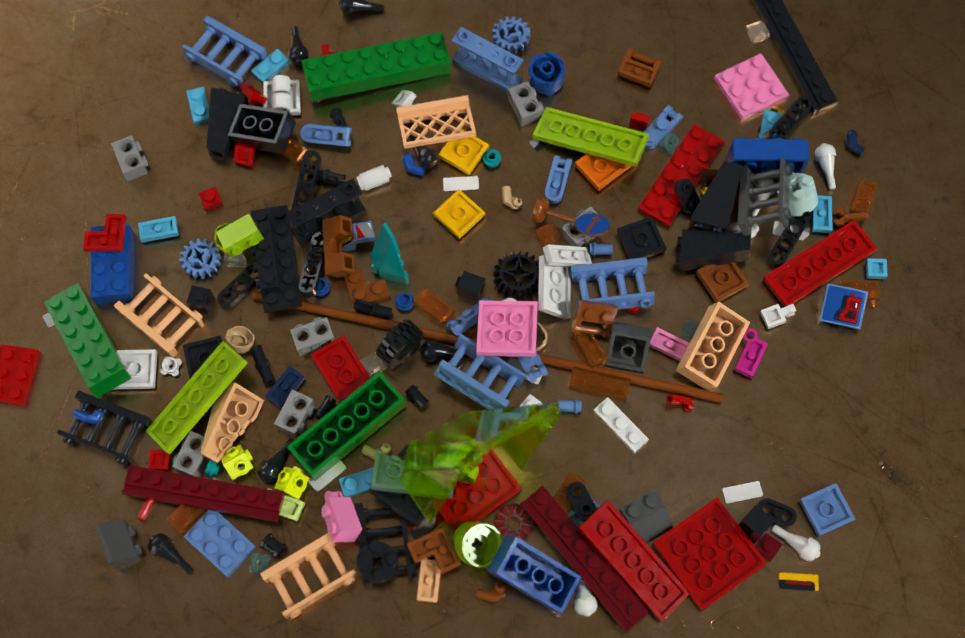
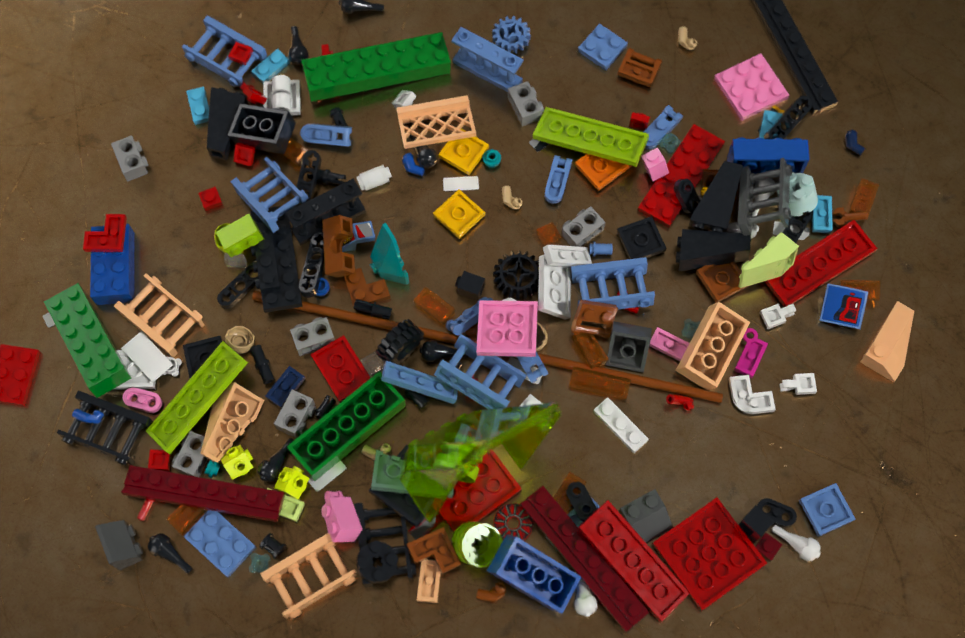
(143, 400): none -> bright pink plate
(147, 356): none -> white sticker
(158, 229): medium azure plate -> none
(200, 299): black brick -> none
(207, 252): medium blue gear -> none
(240, 53): none -> red plate
(261, 208): none -> medium blue fence
(356, 483): medium azure plate -> none
(404, 301): blue plate -> none
(418, 382): none -> medium blue plate
(546, 73): blue brick -> none
(570, 405): medium blue pin -> none
(587, 224): piece -> none
(602, 47): none -> medium blue plate
(655, 164): none -> bright pink brick
(687, 43): none -> tan arm
(742, 492): white sticker -> none
(746, 400): none -> white plate
(757, 31): clear plate -> none
(770, 261): none -> yellowish green slope
(798, 581): sticker -> none
(802, 384): none -> white plate
(825, 156): white piece -> none
(876, 268): medium azure plate -> none
(889, 348): none -> light nougat wedge

